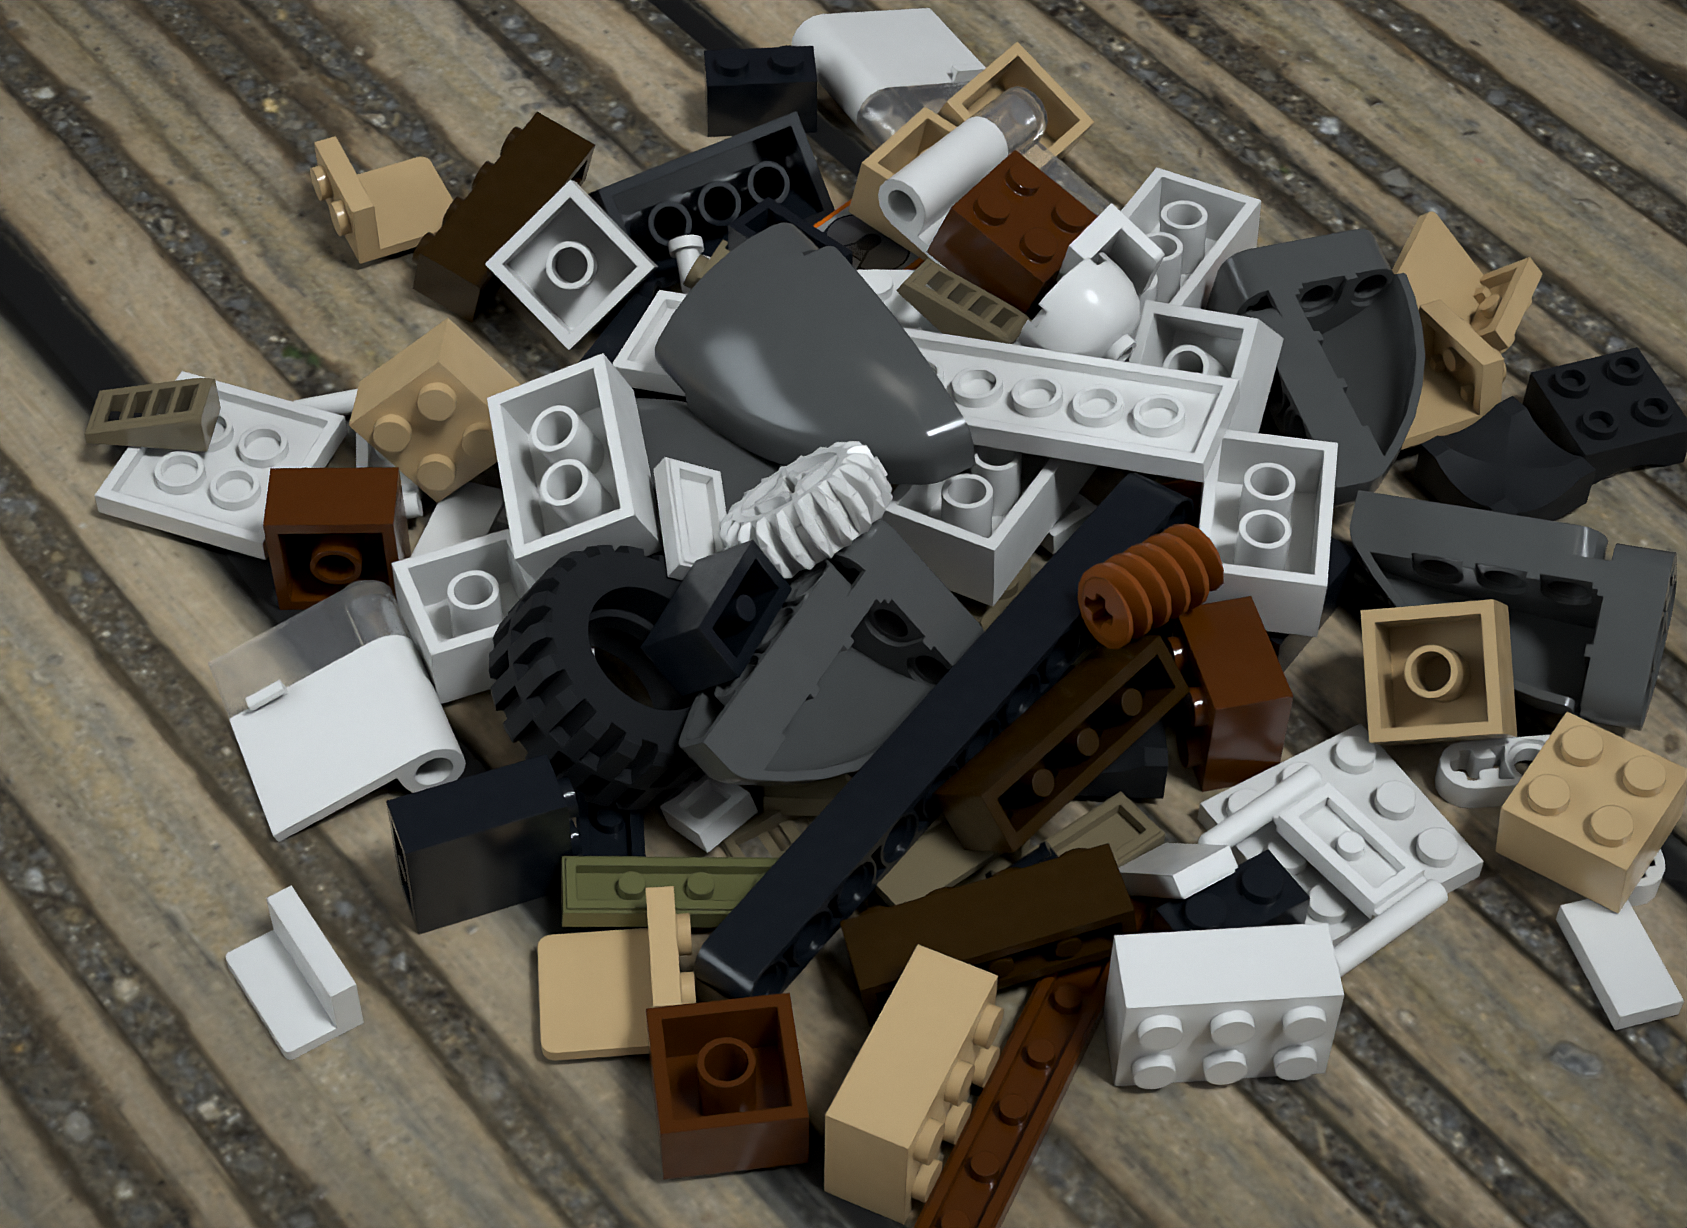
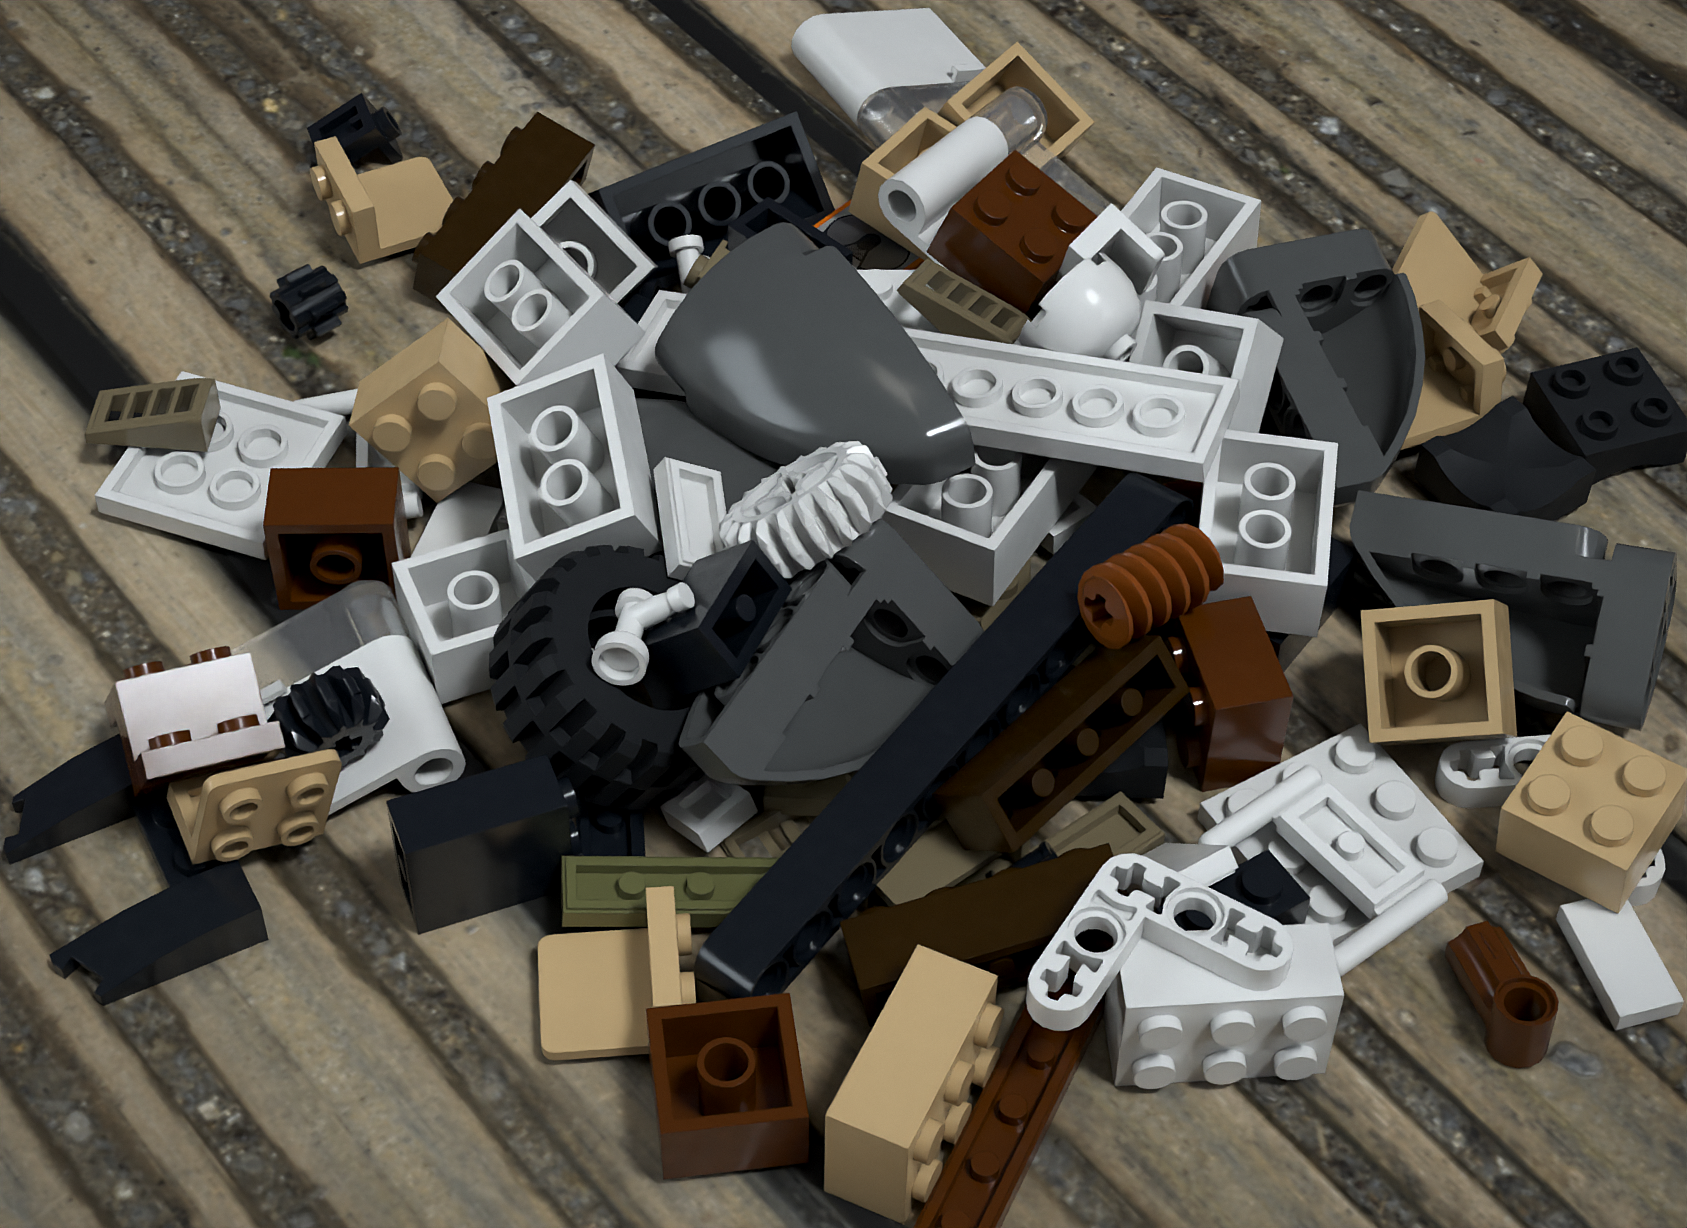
(191, 719): none -> bracket
(191, 923): none -> black wedge
(255, 805): none -> tan bracket
(296, 979): white panel -> none
(309, 302): none -> black gear
(331, 712): none -> black gear
(360, 129): none -> black bracket
(536, 305): none -> white brick
(621, 654): none -> white piece
(758, 87): black brick -> none
(1133, 918): none -> white beam
(1510, 1001): none -> reddish brown piece

